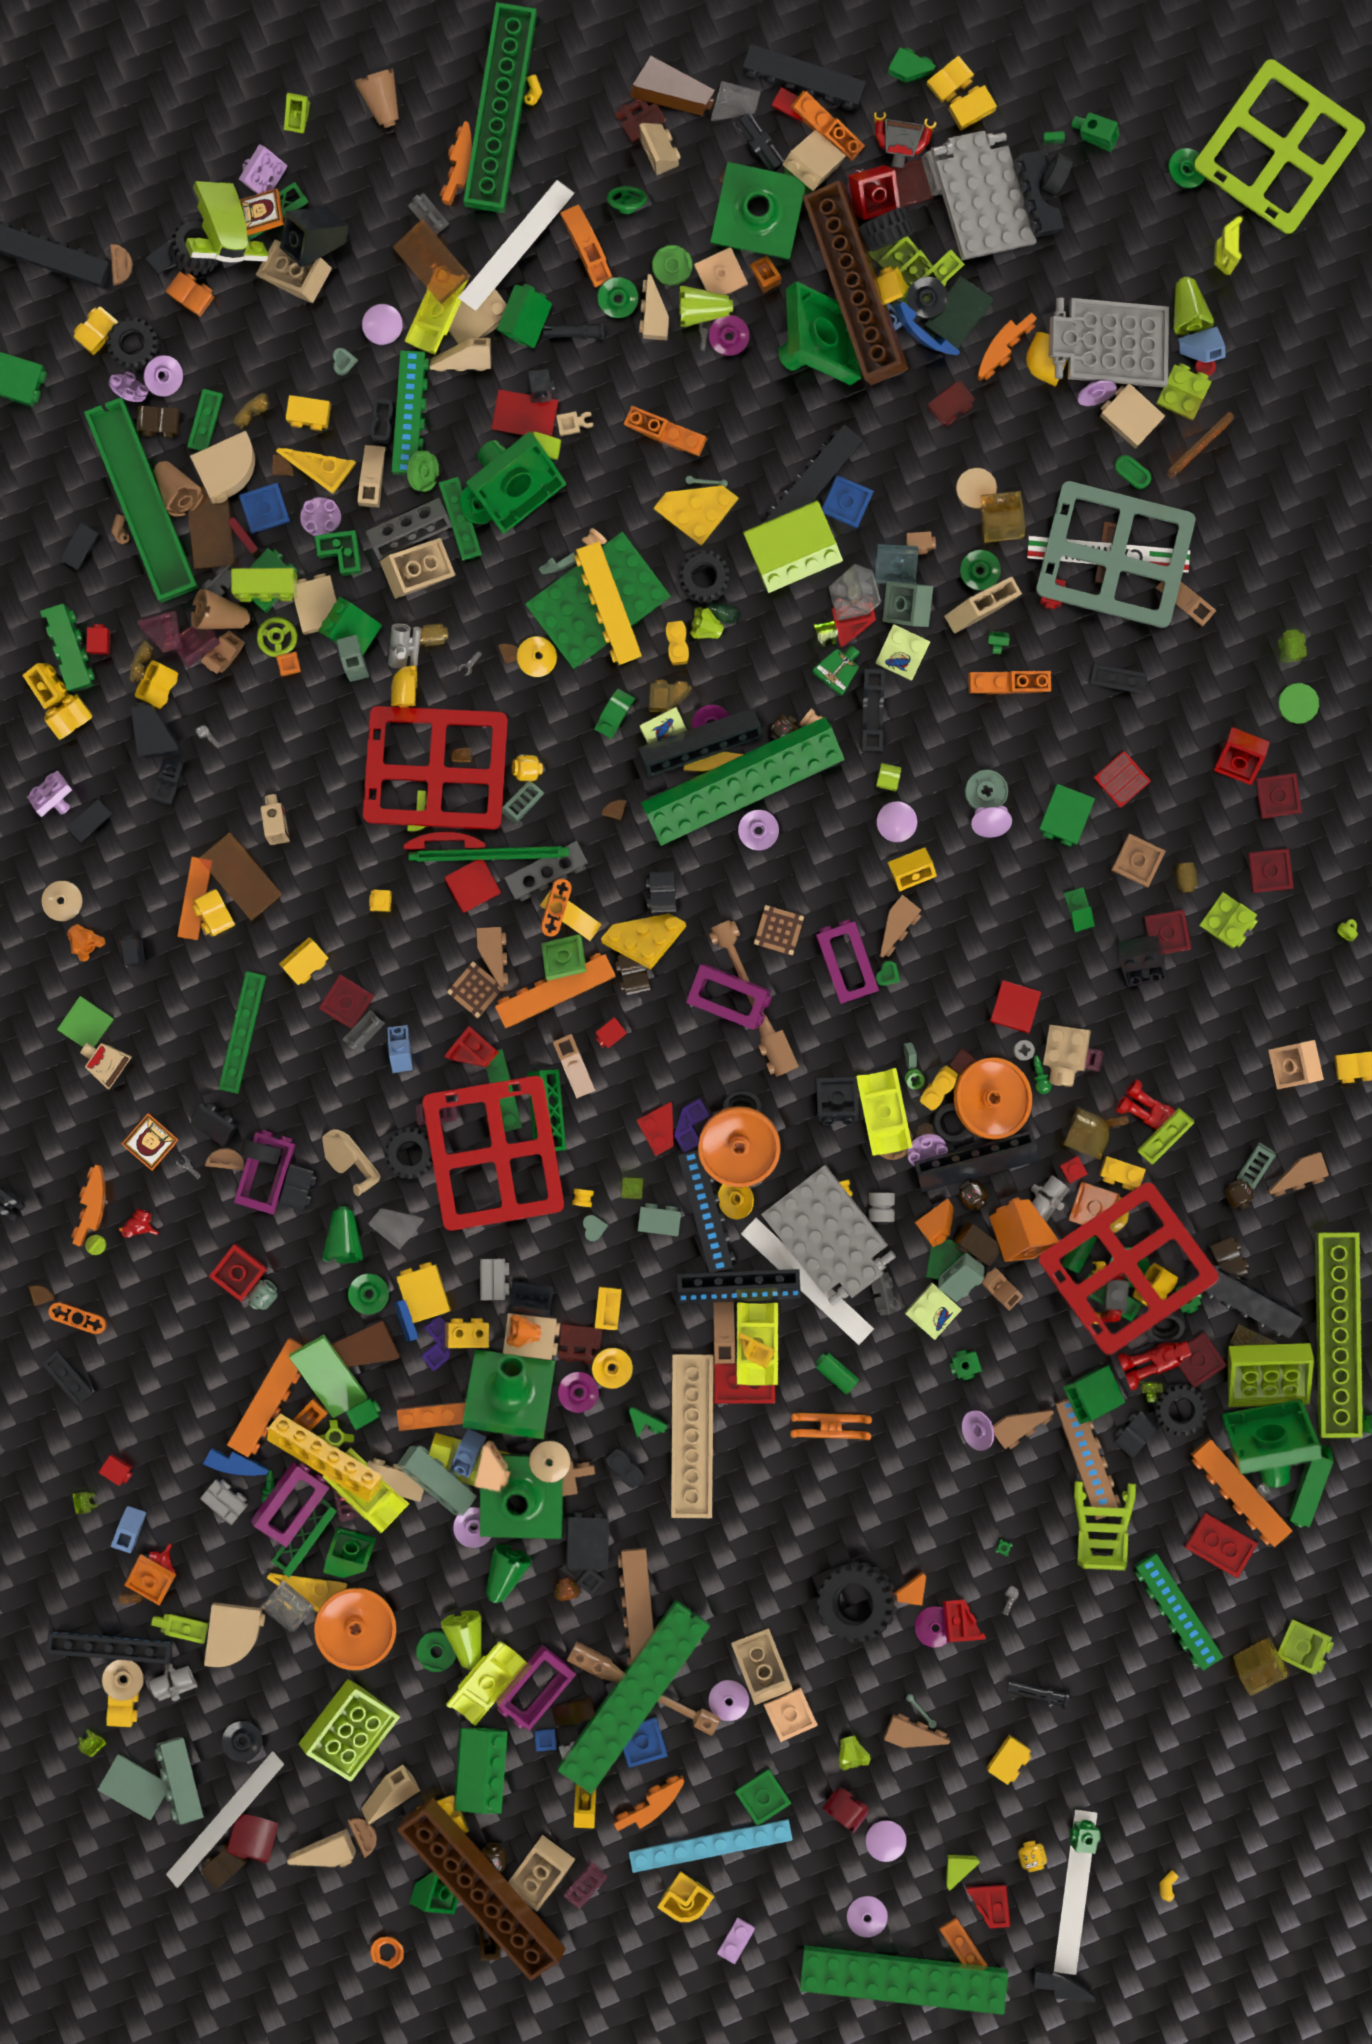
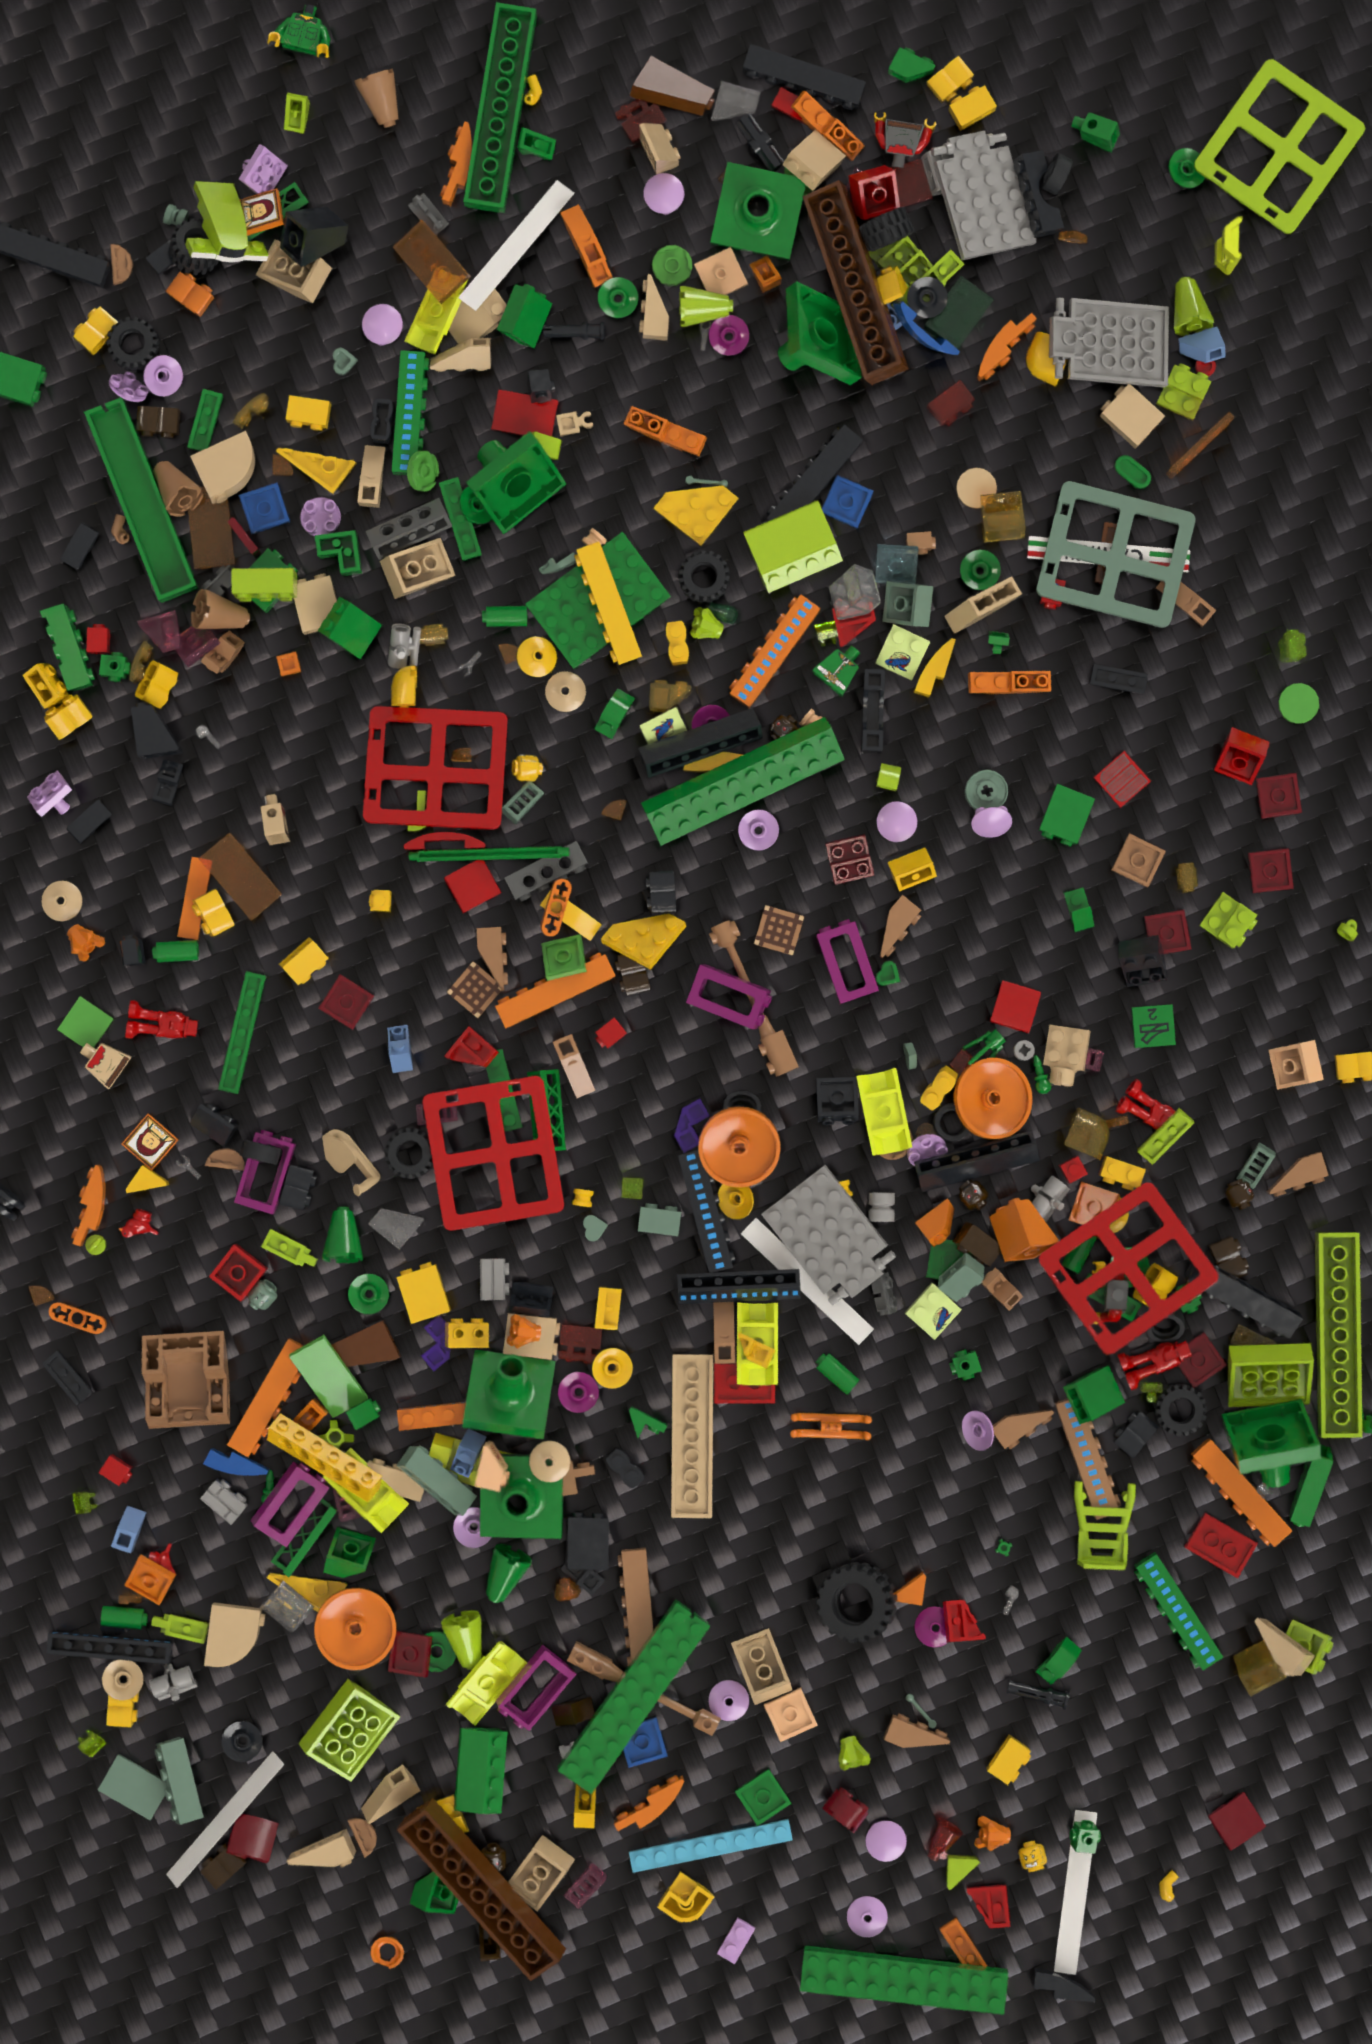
(107, 666): none -> green brick
(123, 1617): none -> green brick
(145, 1180): none -> yellow slope
(170, 1024): none -> red piece
(174, 215): none -> sand green wheel
(176, 951): none -> green brick
(186, 1379): none -> medium nougat slope
(270, 633): lime piece -> none
(288, 1249): none -> lime hinge
(302, 33): none -> green torso
(352, 658): sand green slope -> none
(363, 1031): dark grey hinge -> none
(405, 1320): blue tile -> none
(410, 1654): none -> dark red tile
(505, 616): none -> green brick
(536, 144): none -> green slope
(545, 1739): blue tile -> none
(566, 702): none -> tan dish
(626, 203): green piece -> none
(658, 1128): red wing -> none
(663, 193): none -> lavender dish
(775, 650): none -> orange brick
(849, 859): none -> dark red slope
(913, 1073): bright green bush -> none
(934, 669): none -> yellow slope
(943, 1839): none -> clear red piece
(991, 1834): none -> orange rock
(993, 1041): none -> green plant
(1053, 137): green tile -> none
(1059, 1661): none -> green brick
(1072, 236): none -> clear orange tile
(1096, 393): lavender dish -> none
(1153, 1026): none -> green tile
(1236, 1821): none -> dark red slope
(1286, 1652): none -> tan slope

